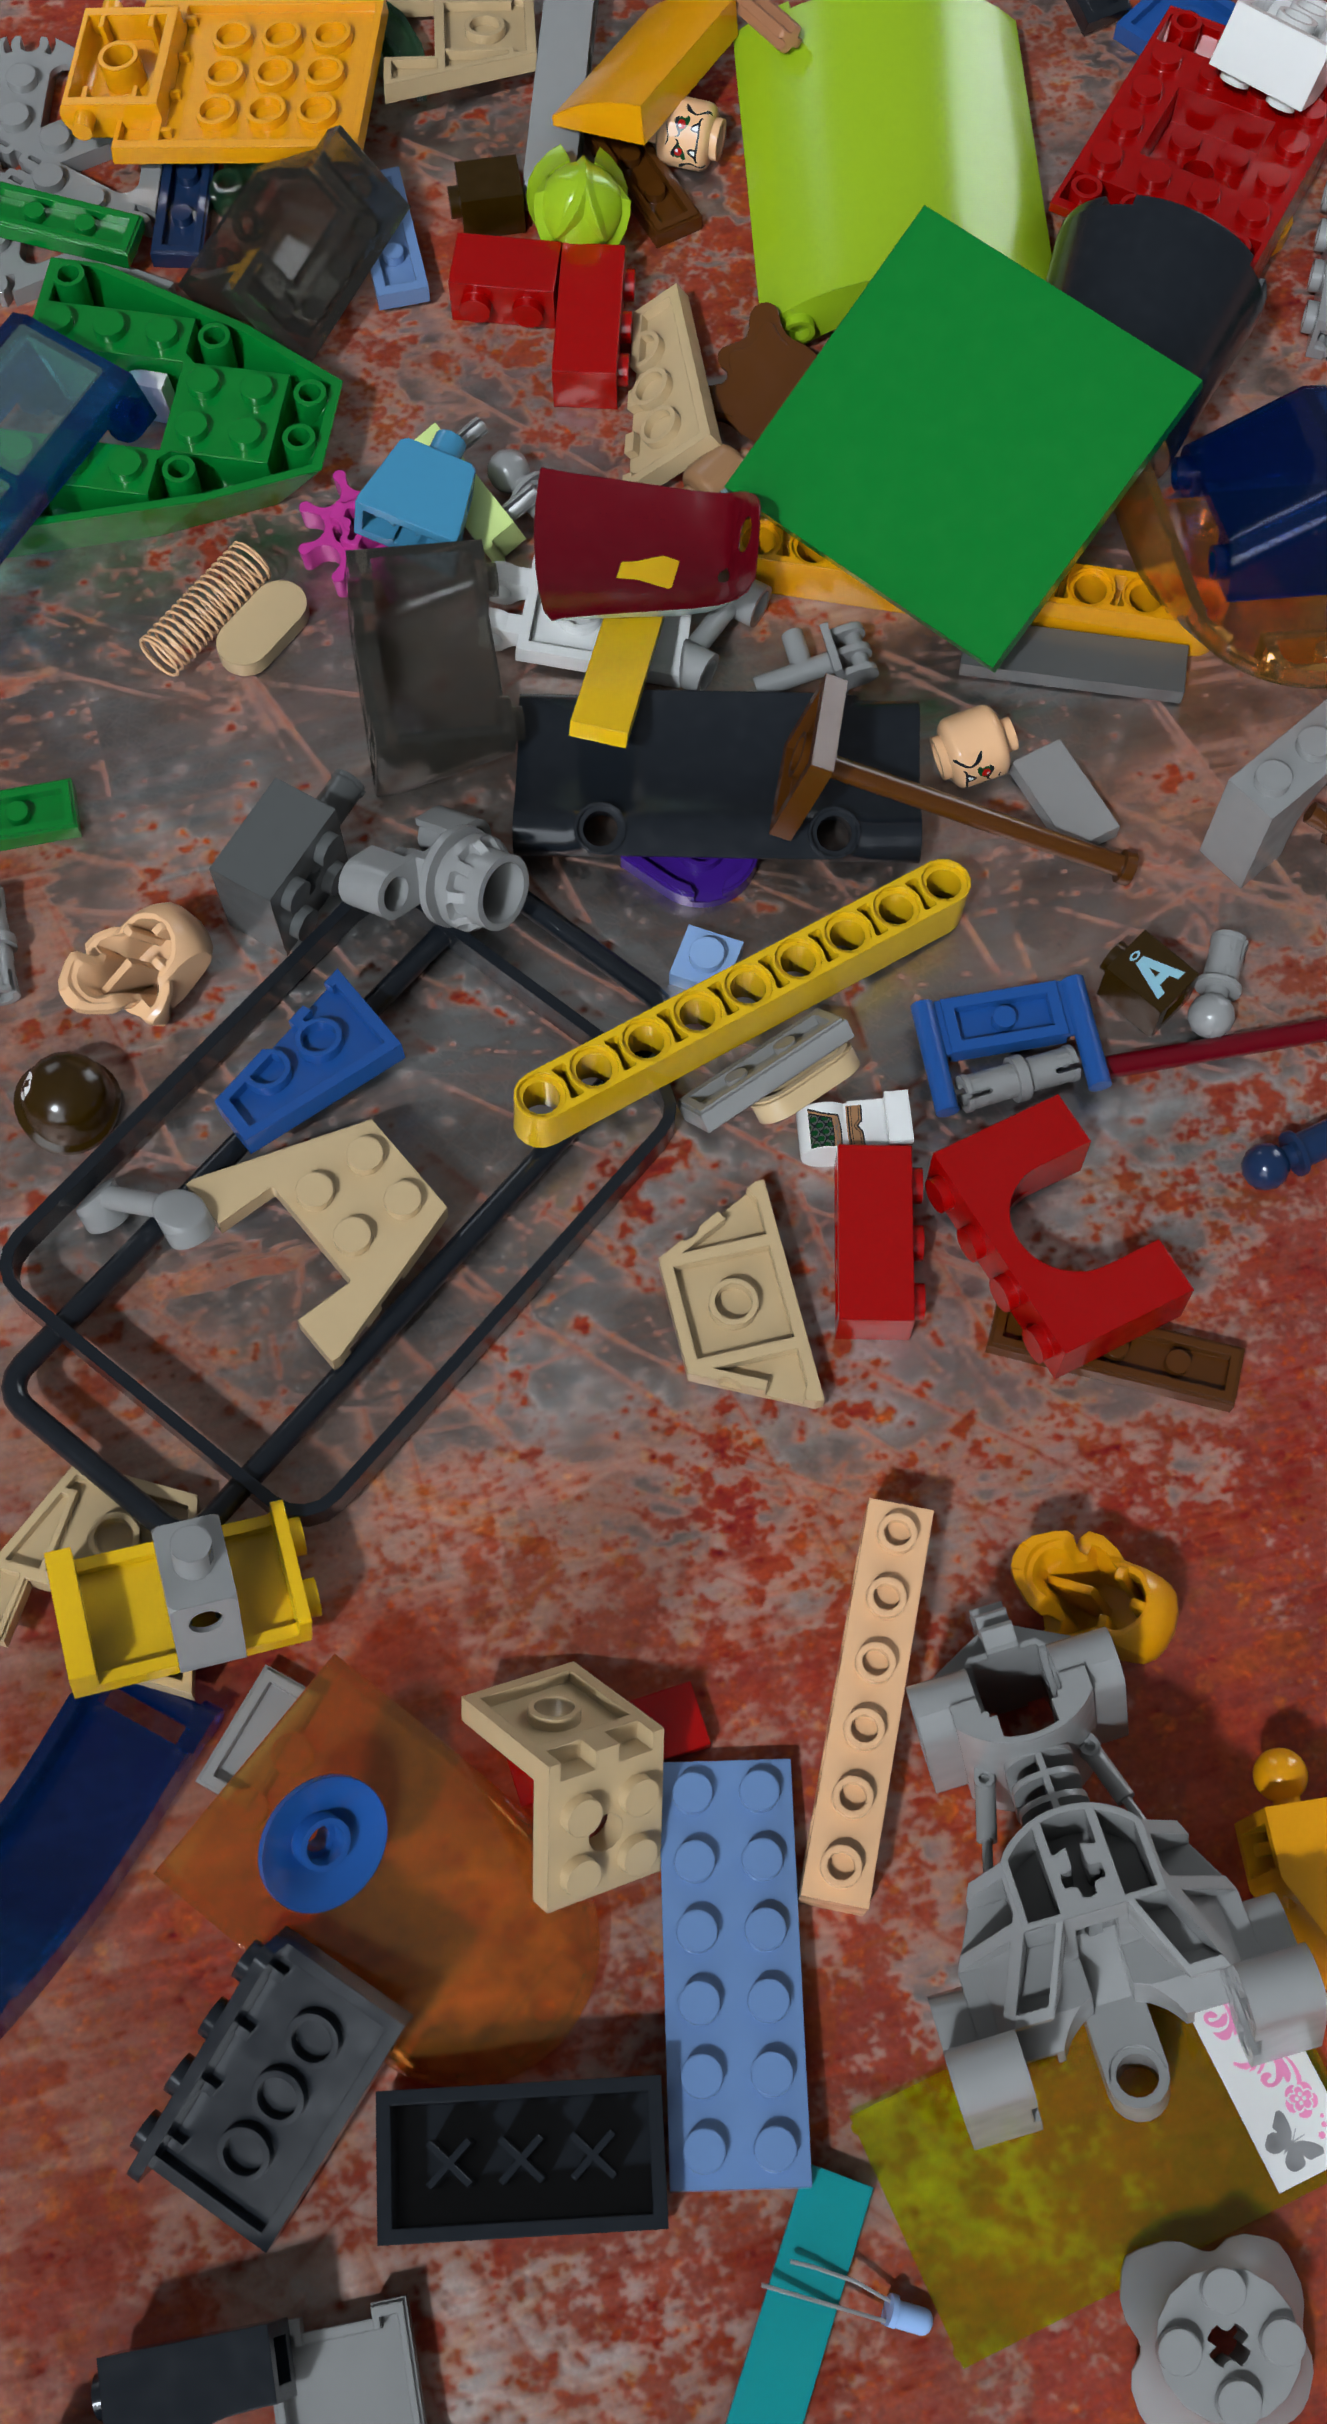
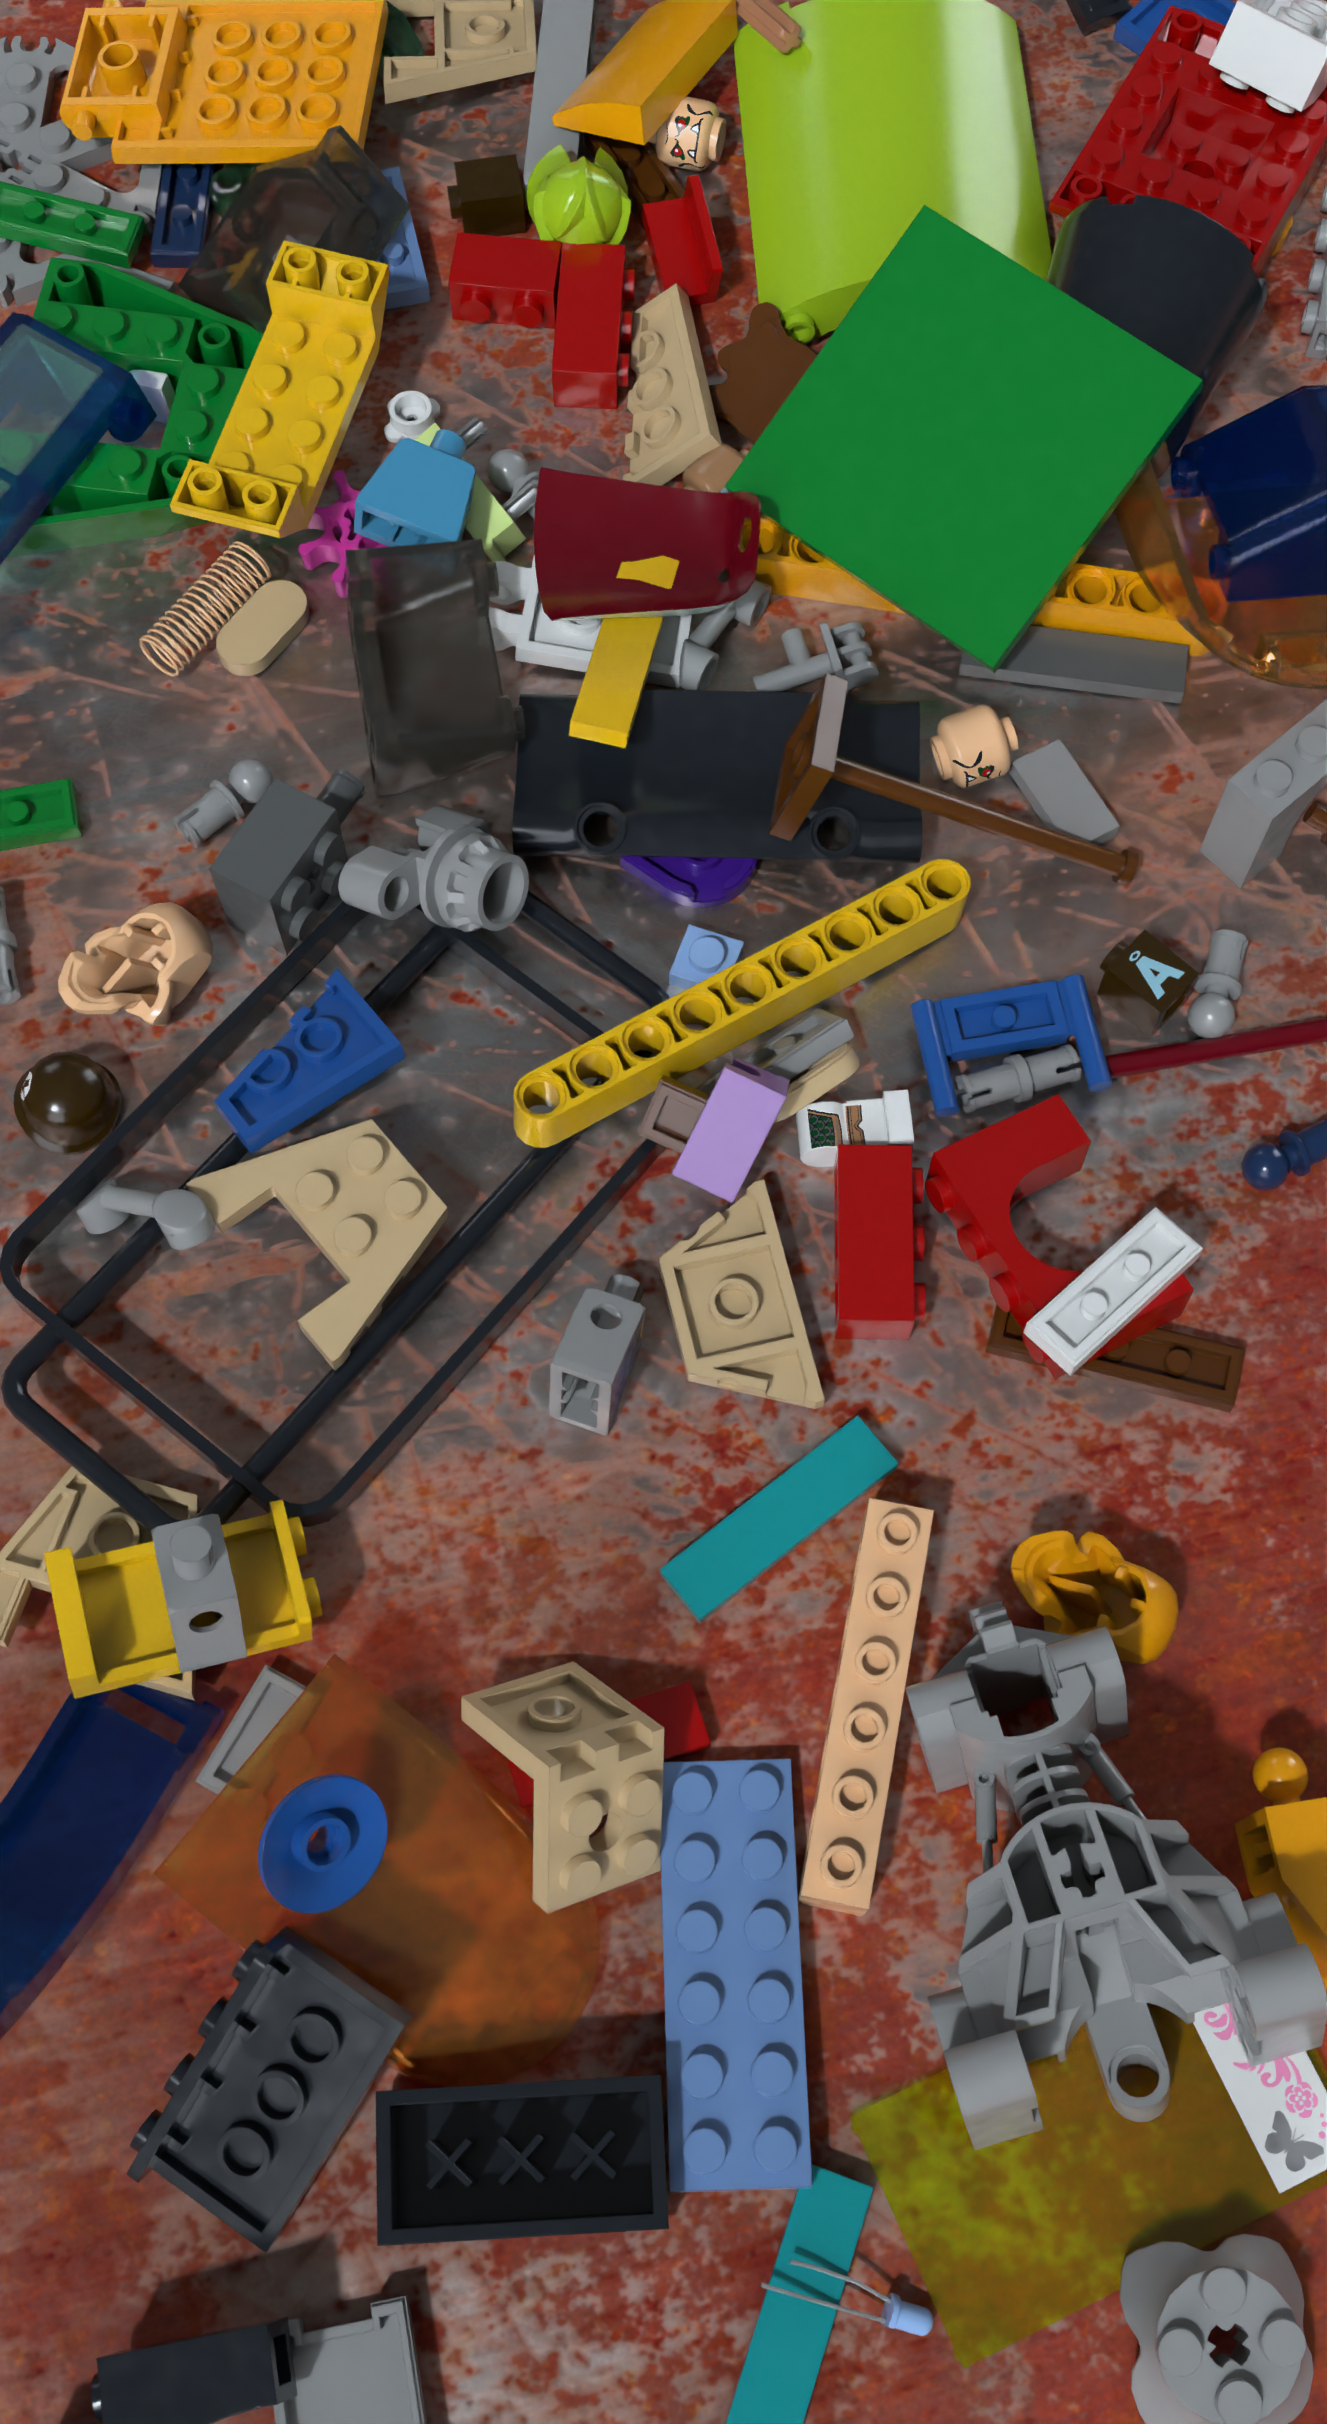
(222, 803): none -> light grey pin
(293, 396): none -> yellow slope
(406, 408): none -> white plate
(597, 1355): none -> light grey torso
(672, 1113): none -> tile
(684, 244): none -> red panel
(731, 1128): none -> hinge
(778, 1519): none -> teal tile
(1112, 1291): none -> white tile

